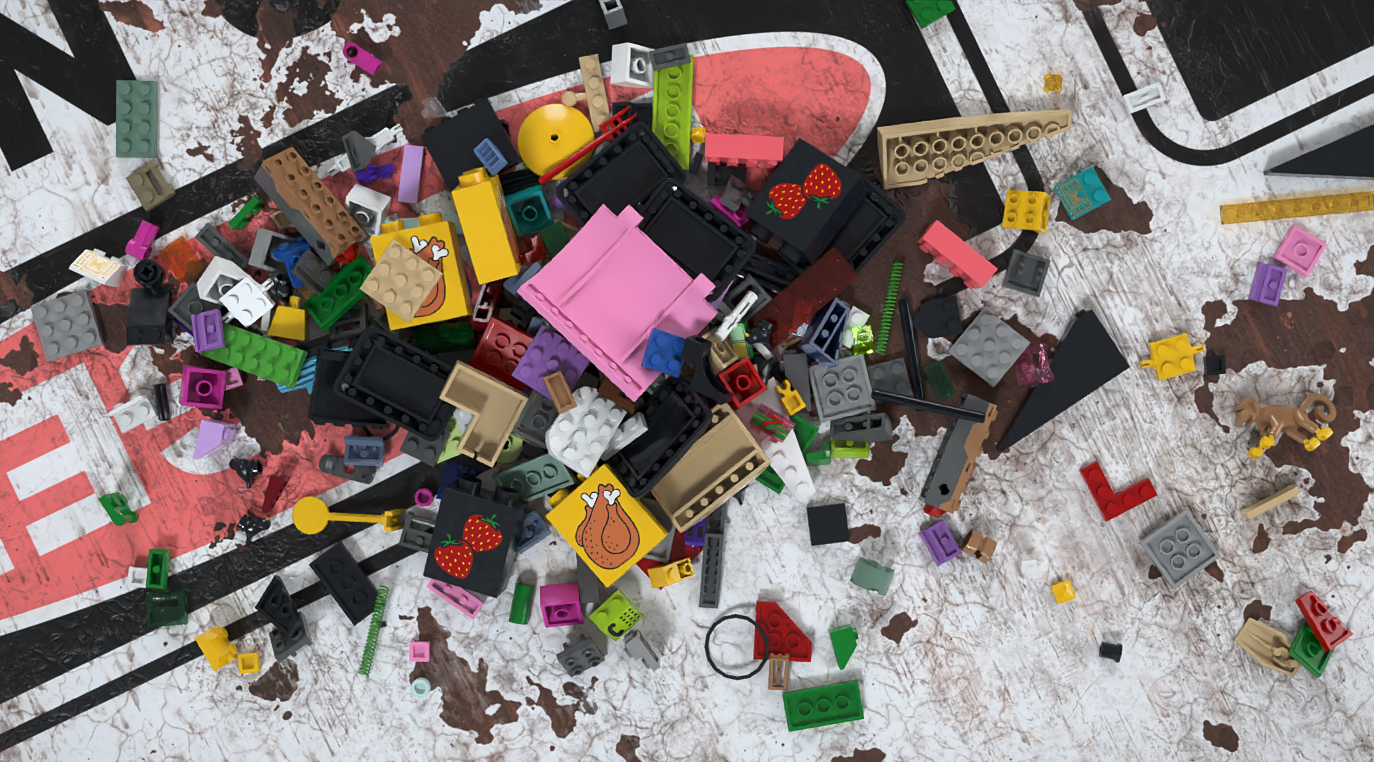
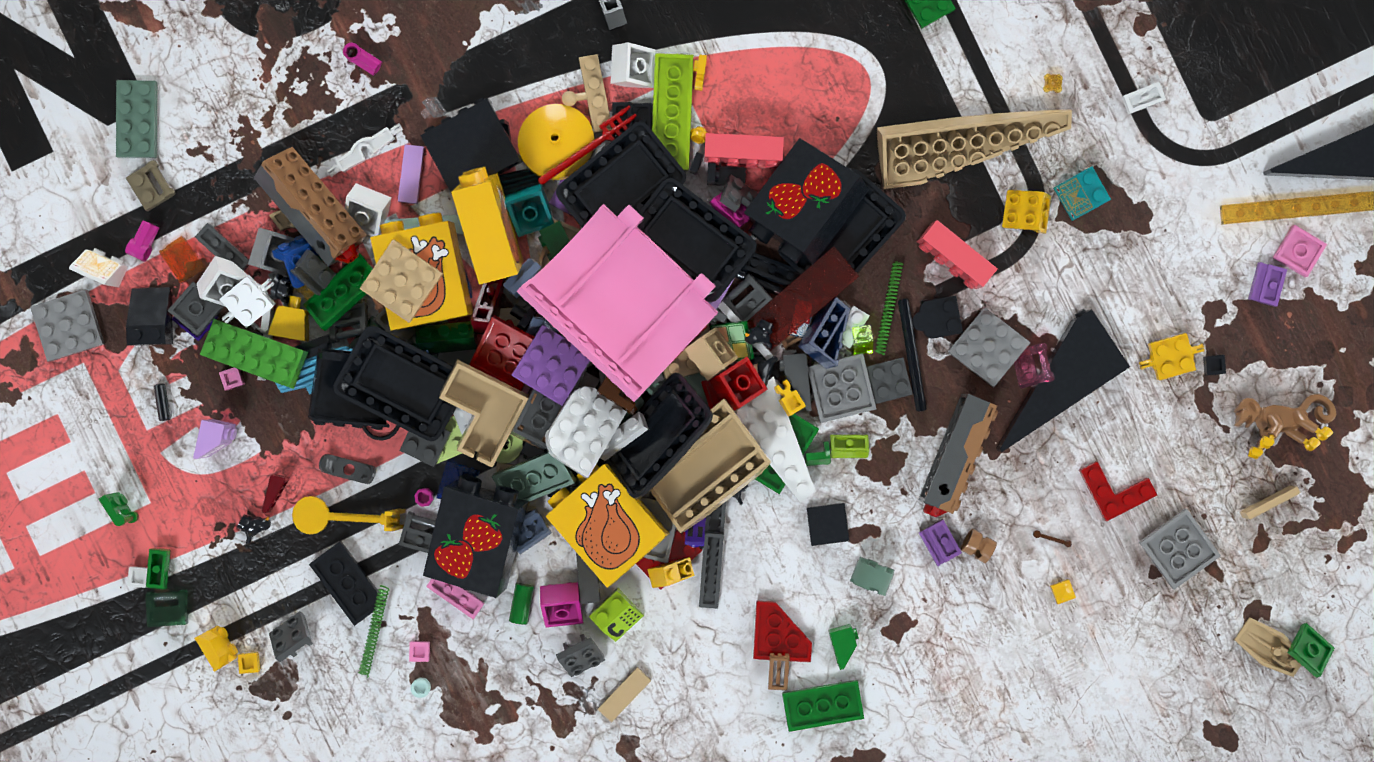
(133, 413): white bracket -> none
(149, 273): black wheel -> none
(202, 387): dark pink slope -> none
(208, 331): medium lavender plate -> none
(242, 218): green plate -> none
(246, 469): black animal -> none
(279, 608): black wing -> none
(358, 150): dark grey slope -> none
(364, 450): sand blue bracket -> none
(373, 172): dark purple plate -> none
(489, 154): medium blue slope -> none
(534, 252): clear red piece -> none
(559, 392): medium nougat tile -> none
(624, 694): none -> tan tile
(638, 647): light grey plate -> none
(664, 353): blue plate -> none
(669, 57): dark grey plate -> none
(698, 354): black arch -> none
(699, 67): none -> yellow plate
(730, 322): white pin -> none
(765, 642): black piece -> none
(771, 423): slope -> none
(862, 428): dark grey slope -> none
(929, 406): black axle -> none
(939, 381): clear green plate -> none
(1026, 273): dark grey plate -> none
(1037, 534): none -> reddish brown hinge
(1111, 651): black bush -> none
(1324, 626): red wing -> none

